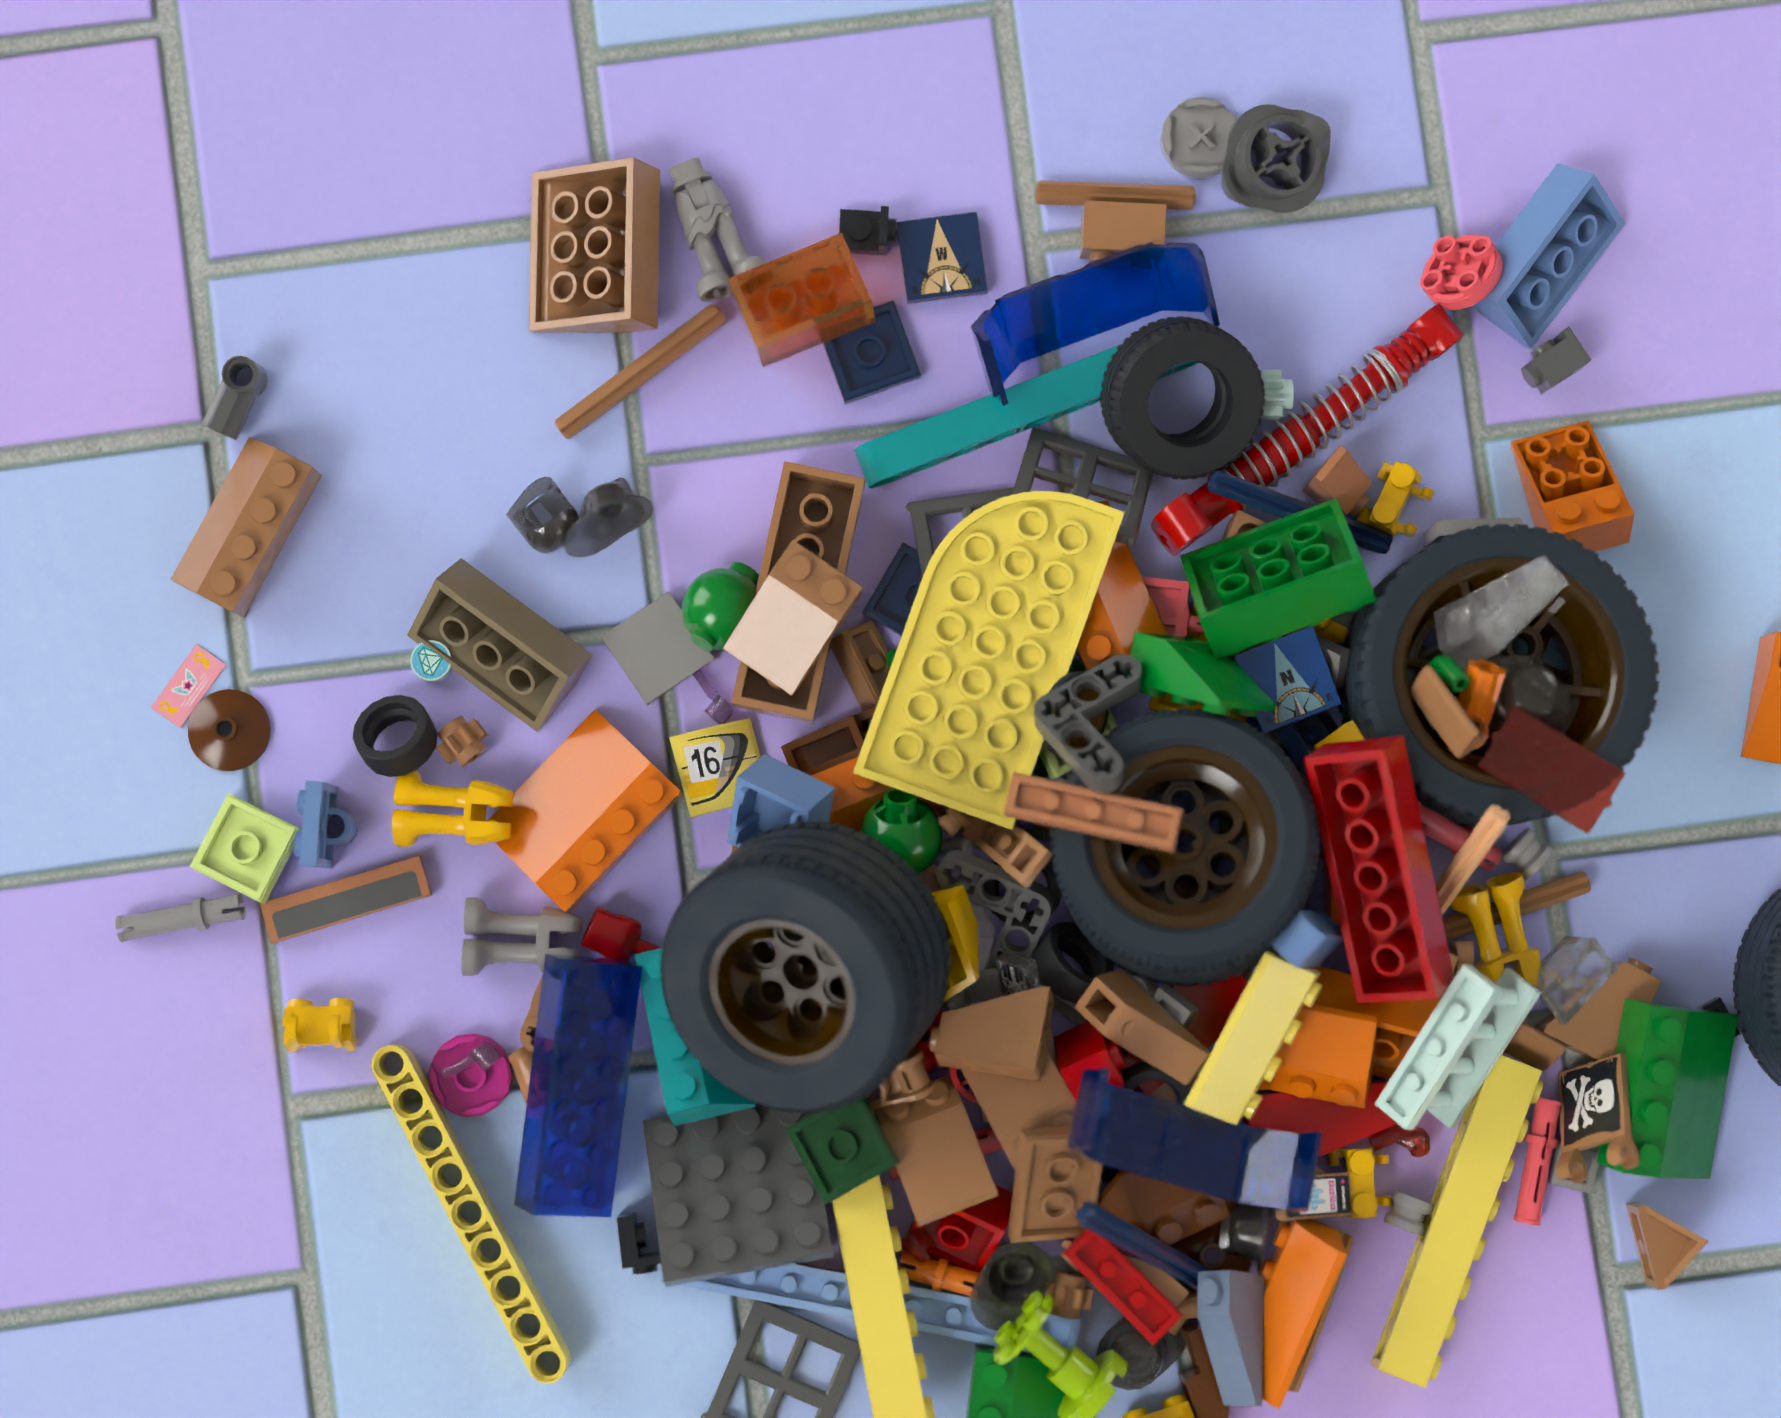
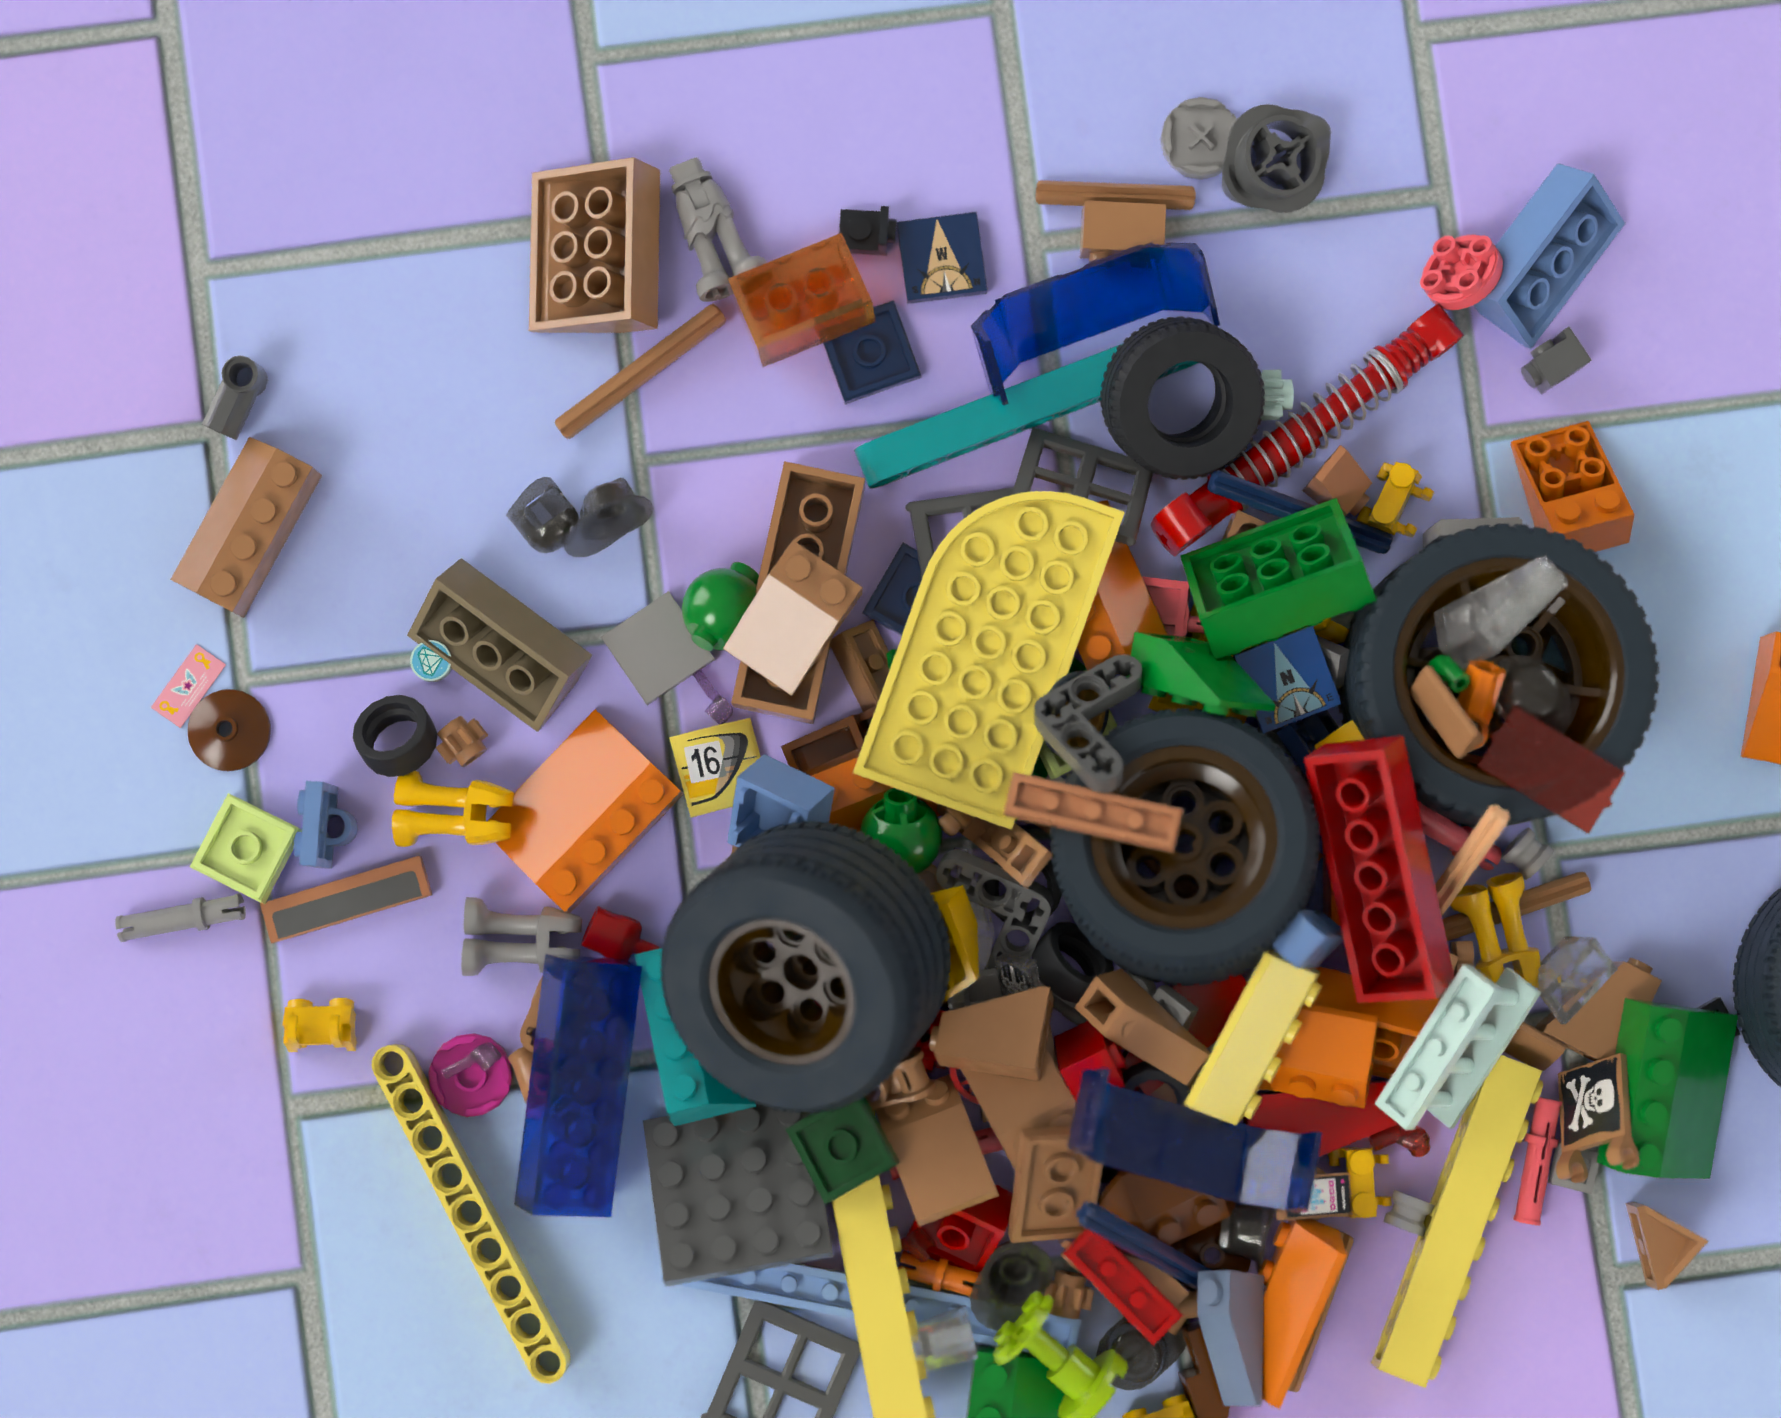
(632, 1237): black bracket -> none
(945, 1339): none -> clear slope

